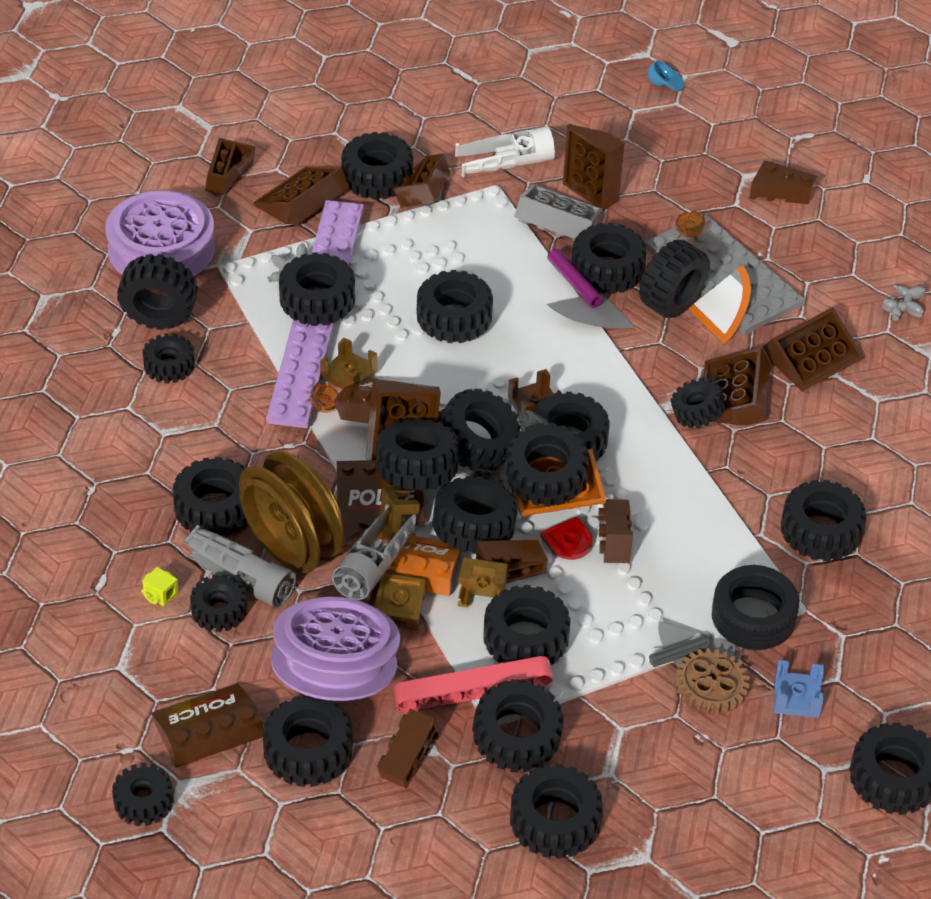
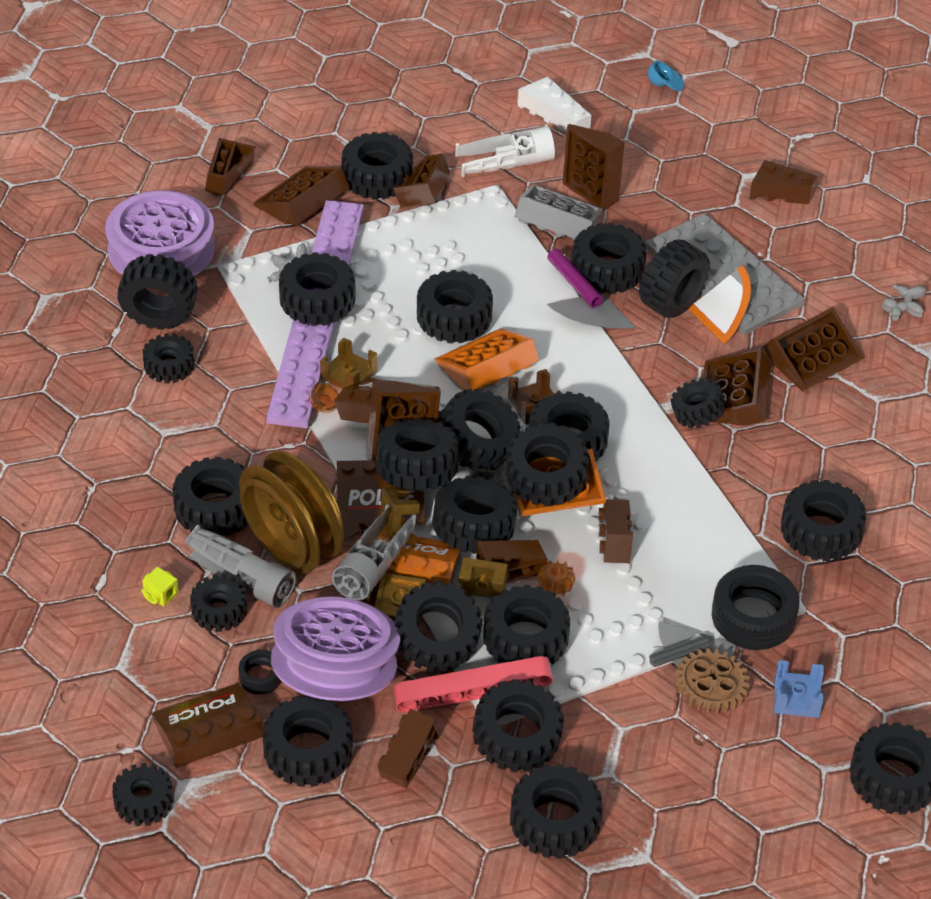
(253, 685): none -> black tyre
(447, 601): none -> black tyre
(488, 359): none -> orange slope
(530, 418): dark grey plate -> none
(553, 104): none -> white wedge
(556, 577): none -> clear orange gear
(568, 539): red tile -> none
(690, 223): clear orange hair -> none

